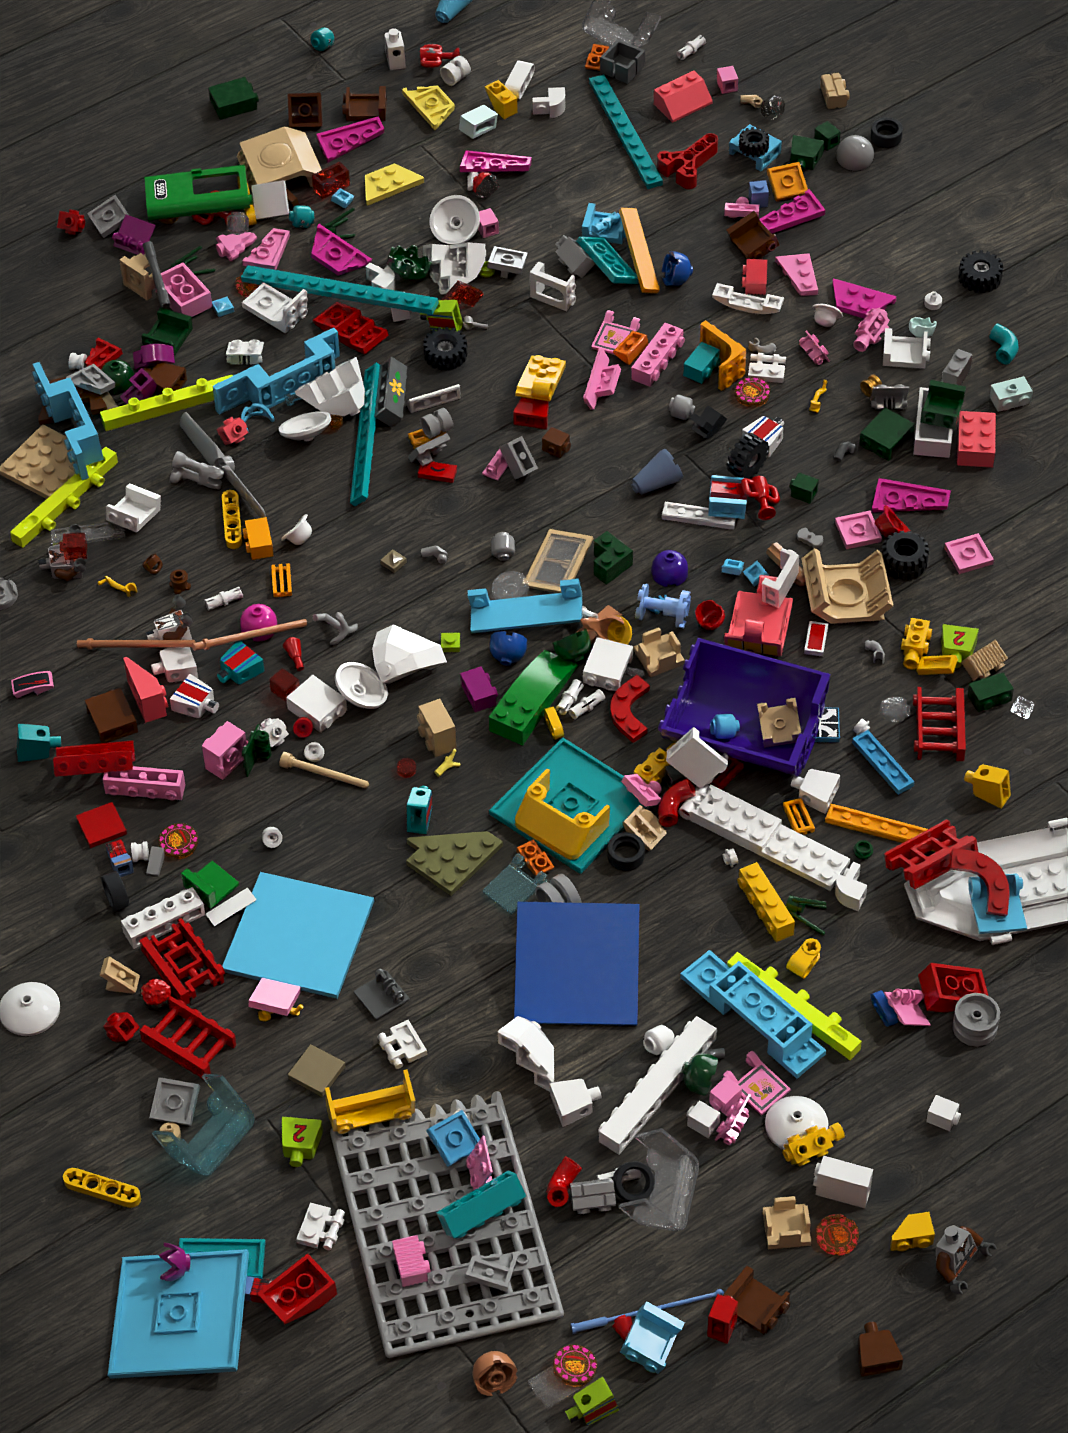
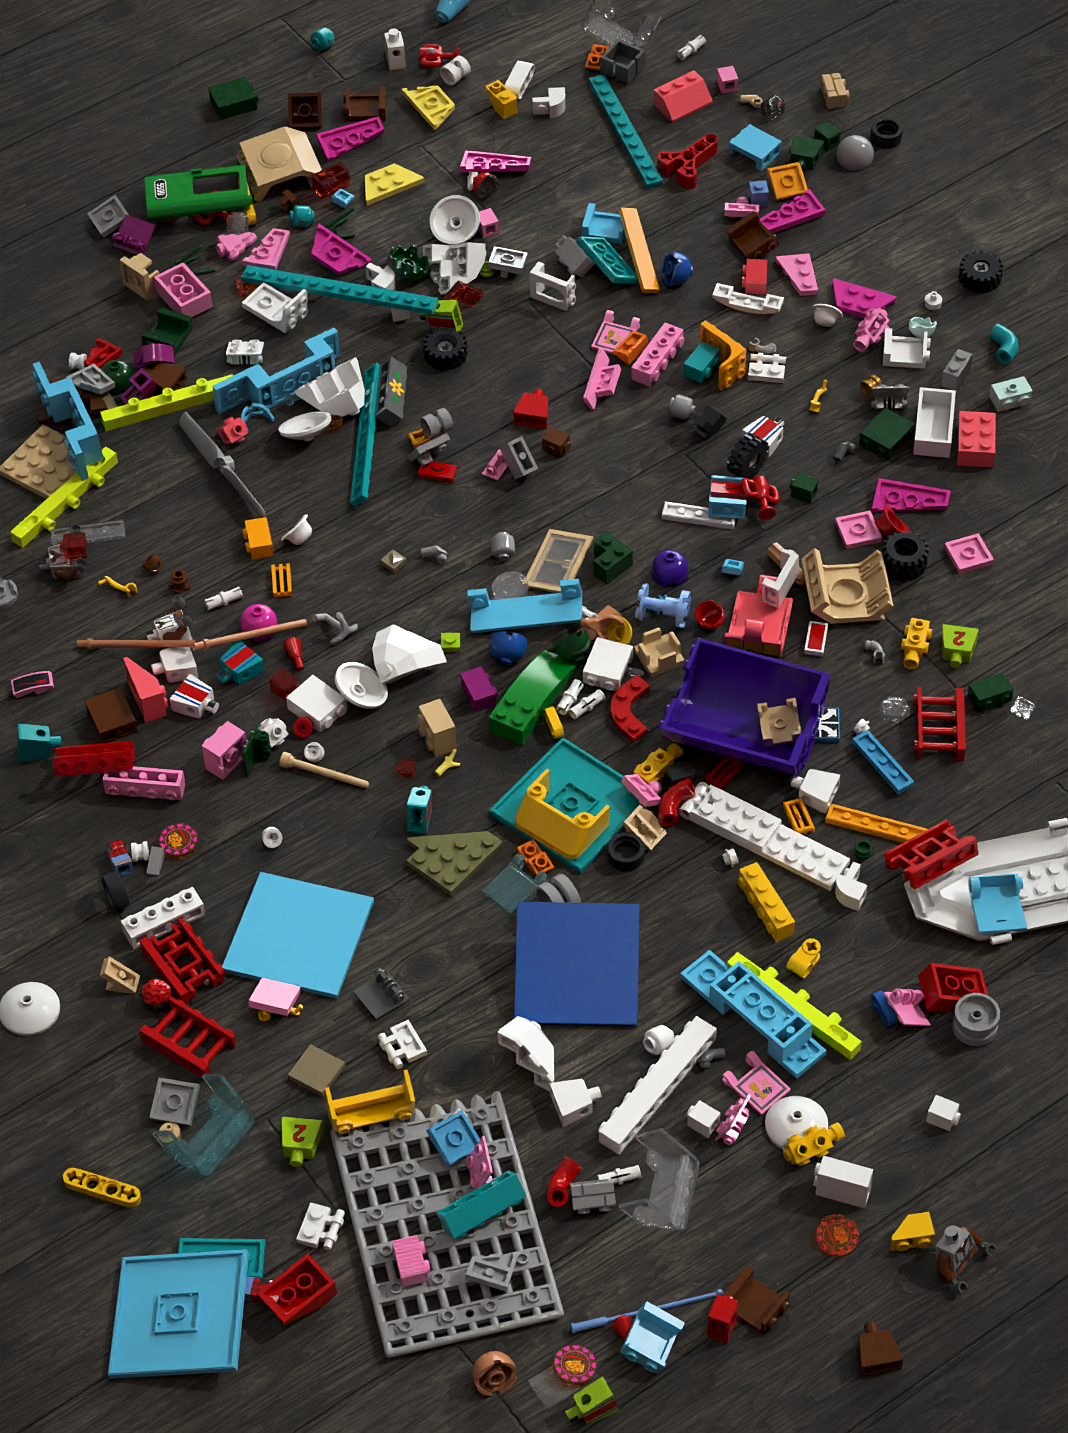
(71, 221): red brick -> none
(101, 824): red tile -> none
(120, 1027): red brick -> none
(134, 509): white panel -> none
(161, 291): dark grey piece -> none
(178, 1260): magenta piece -> none
(207, 476): light grey piece -> none
(210, 883): green bracket -> none
(222, 306): medium azure tile -> none
(231, 906): white sticker -> none
(232, 519): yellow beam -> none
(270, 199): white tile -> none
(353, 328): red slope -> none
(434, 398): white slope -> none
(469, 324): light grey hand -> none
(478, 121): light aqua brick -> none
(540, 378): yellow hinge -> none
(605, 223): medium azure pin -> none
(649, 1177): black tyre -> none
(657, 473): sand blue cone -> none
(696, 759): white panel -> none
(699, 1073): dark green cylinder -> none
(724, 726): medium azure head -> none
(725, 1094): bright pink brick -> none
(752, 391): clear orange tile -> none
(754, 571): medium azure tile -> none
(756, 135): black tyre -> none
(787, 1224): tan panel -> none
(796, 905): dark green plant -> none
(810, 538): light grey piece -> none
(811, 343): bright pink hinge -> none
(937, 664): yellow tile -> none
(943, 404): dark green panel -> none
(985, 660): tan brick -> none
(990, 784): yellow torso -> none
(991, 874): red plate -> none

